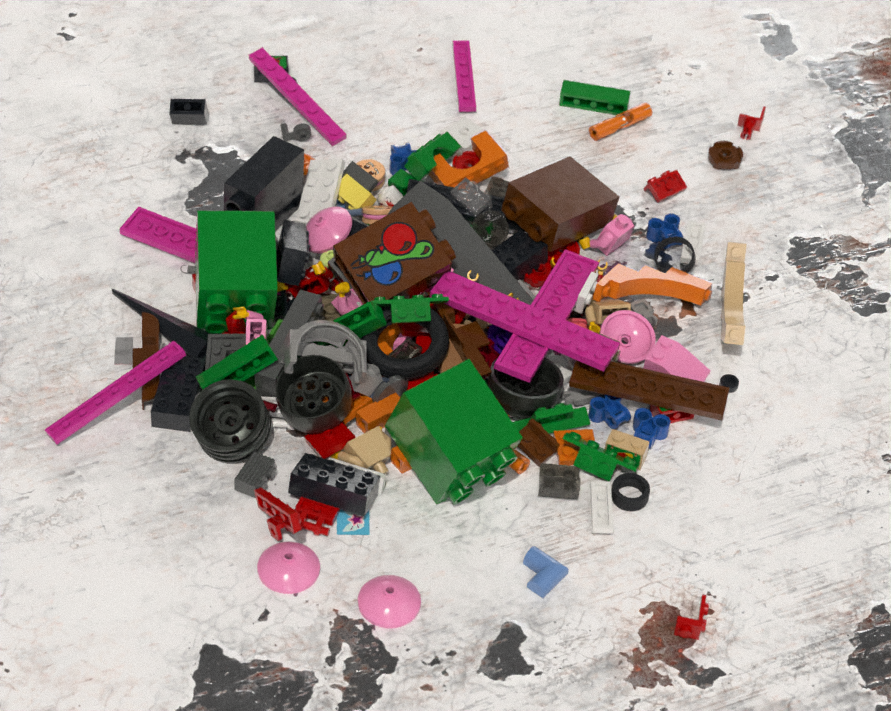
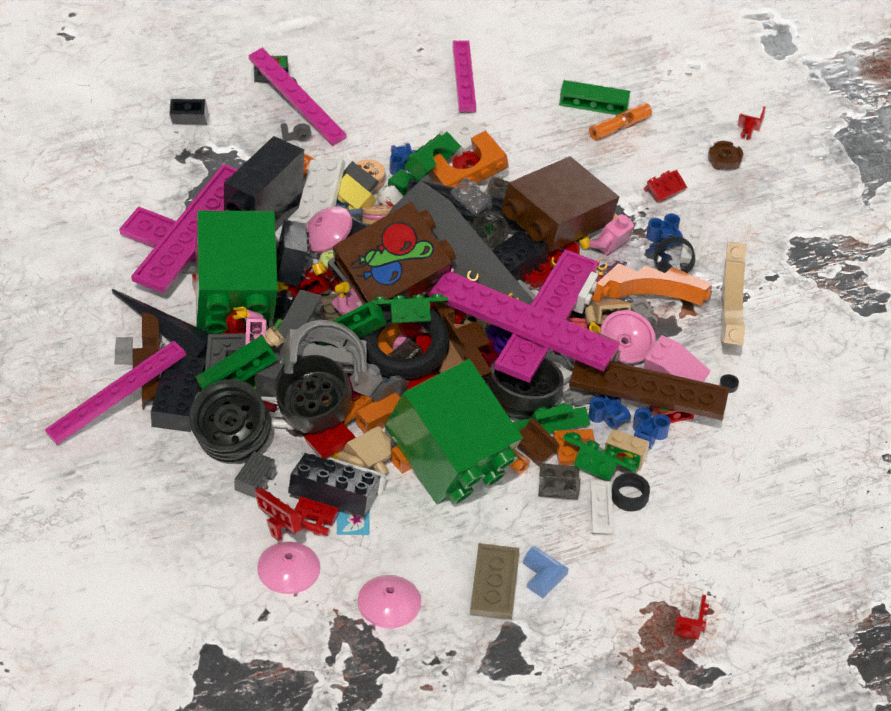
(178, 244): none -> dark pink plate
(274, 337): none -> tan plate
(494, 581): none -> dark tan plate

